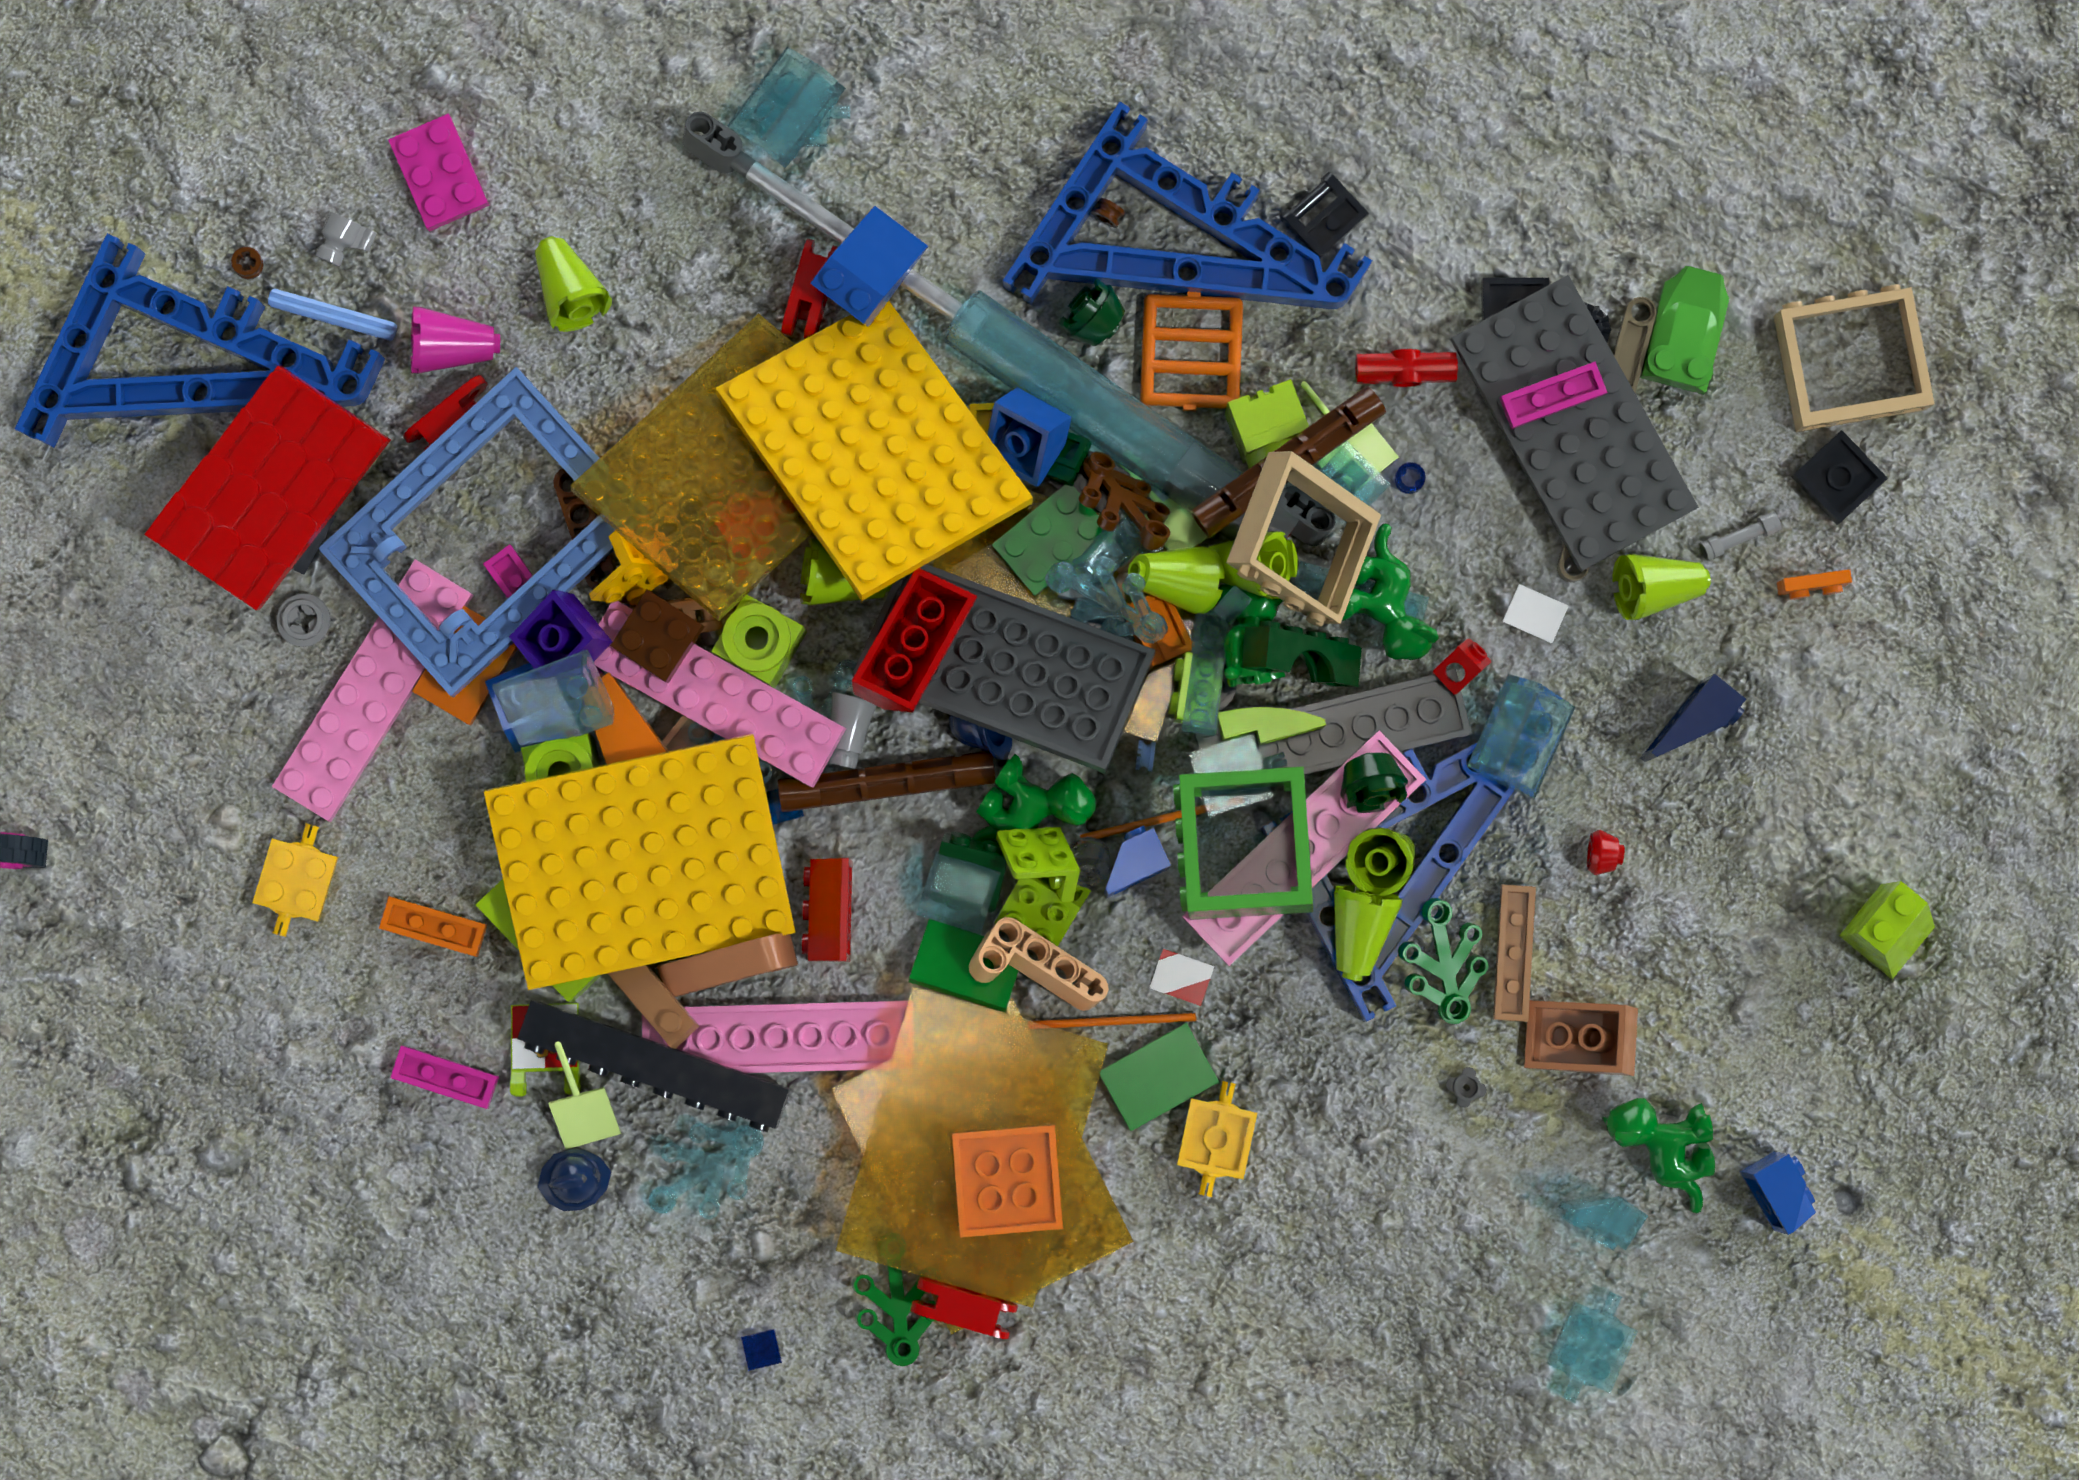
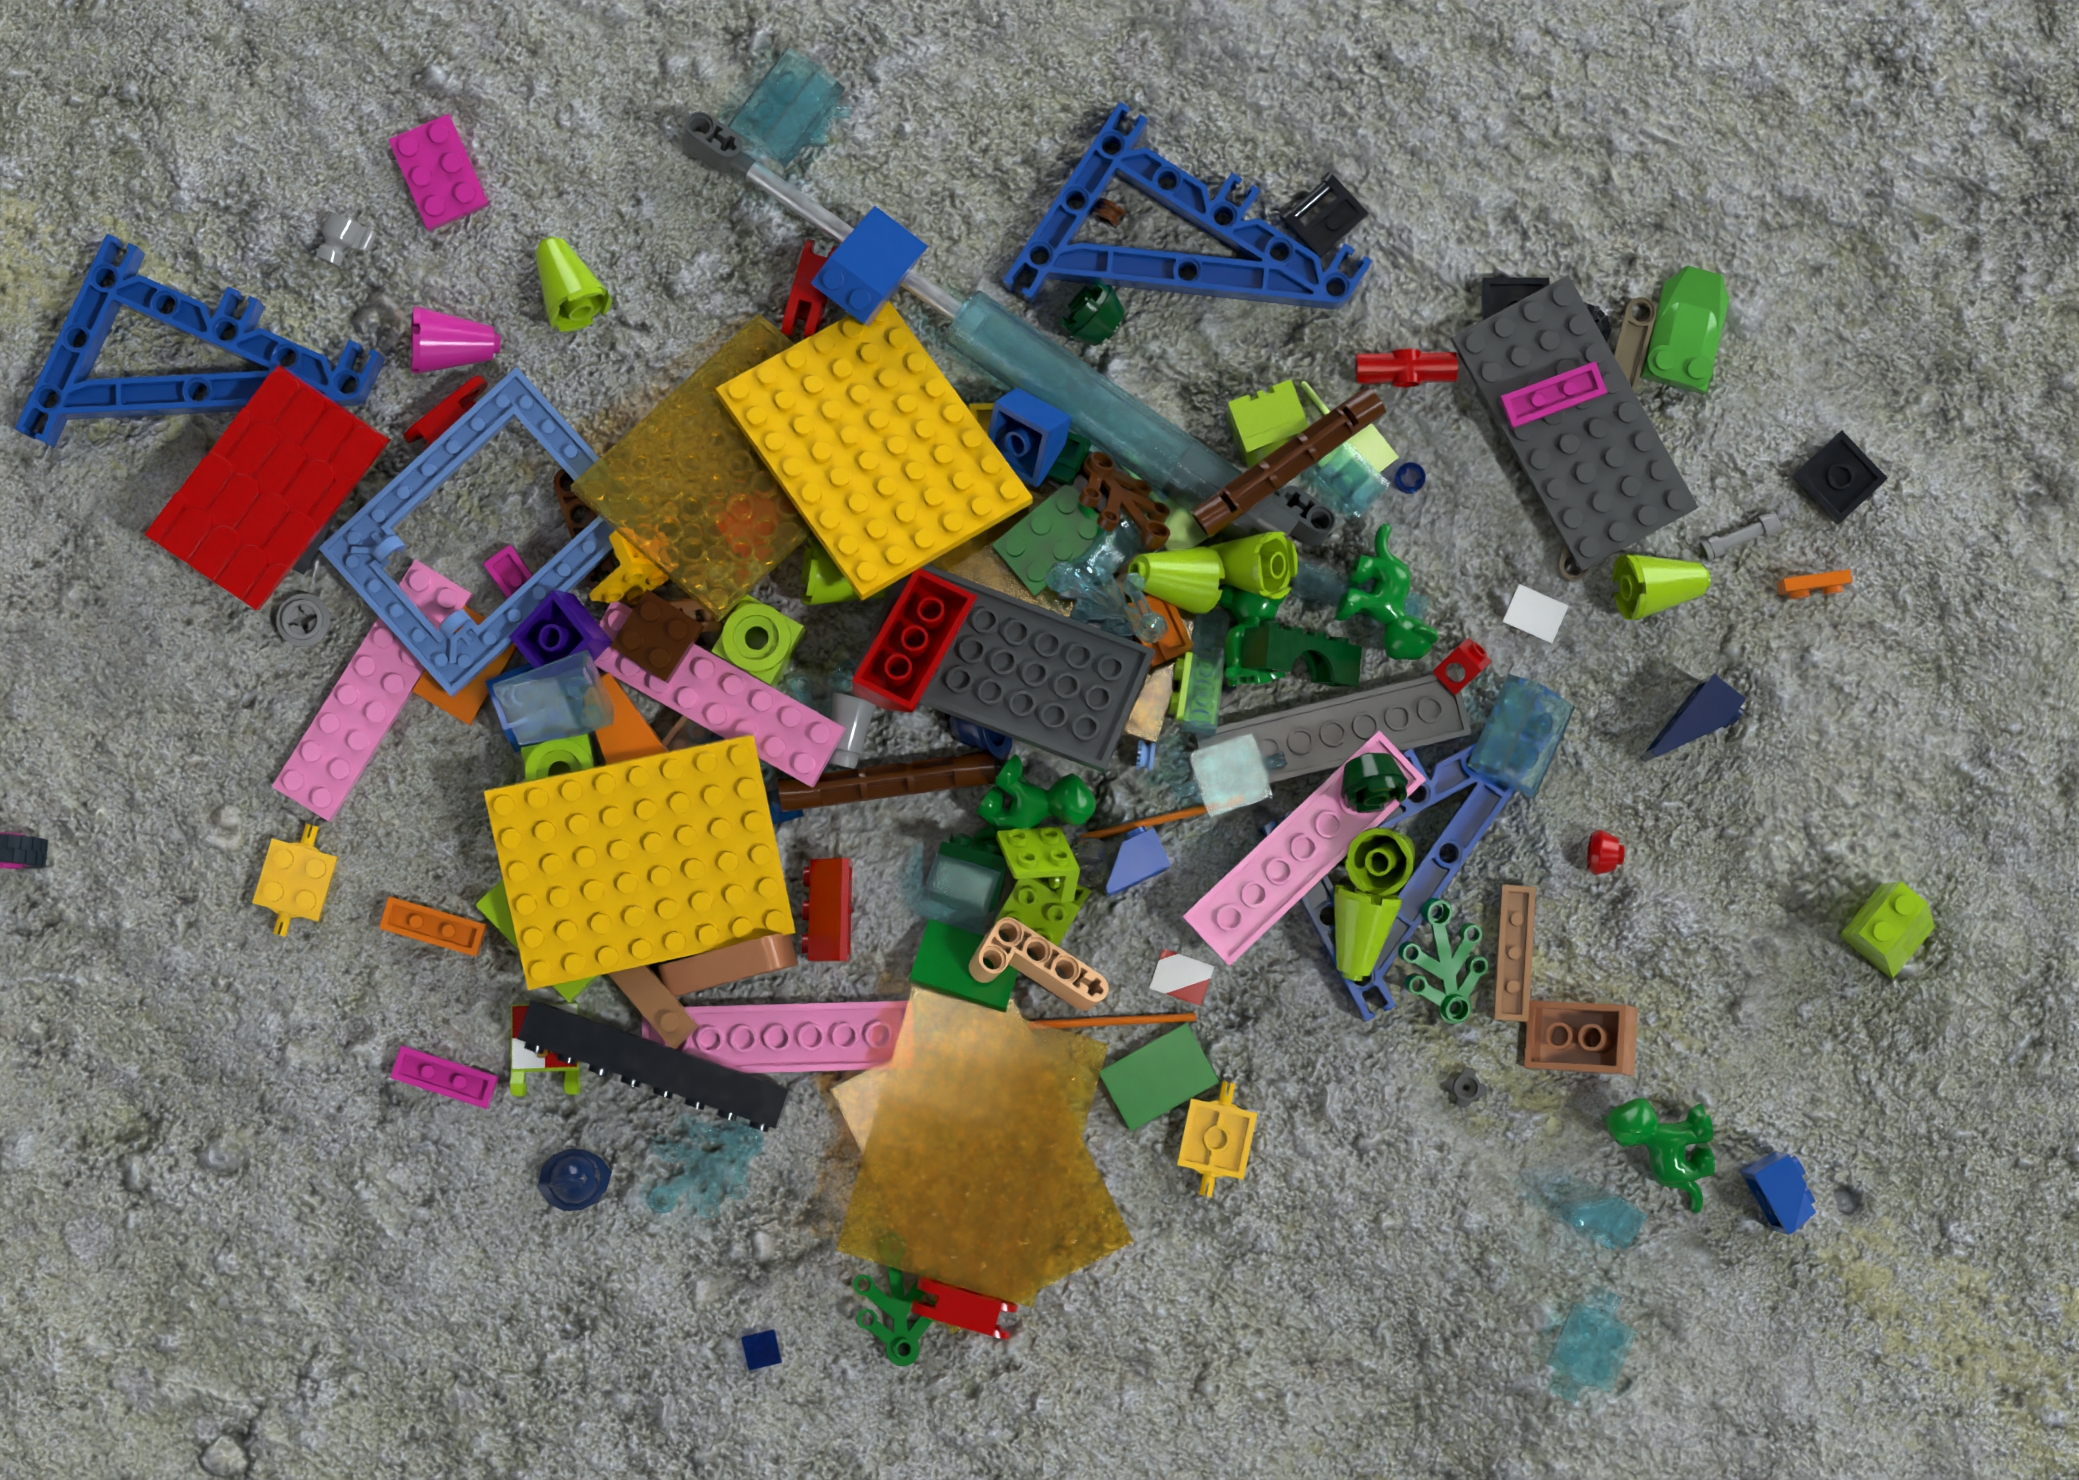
(254, 271): reddish brown bush -> none
(332, 314): light blue axle -> none
(584, 1115): yellowish green piece -> none
(1007, 1181): orange plate -> none
(1151, 333): orange bar -> none
(1197, 902): bright green window -> none
(1232, 605): clear light blue tile -> none
(1267, 723): lime slope -> none
(1349, 556): tan window -> none
(1806, 420): tan window -> none

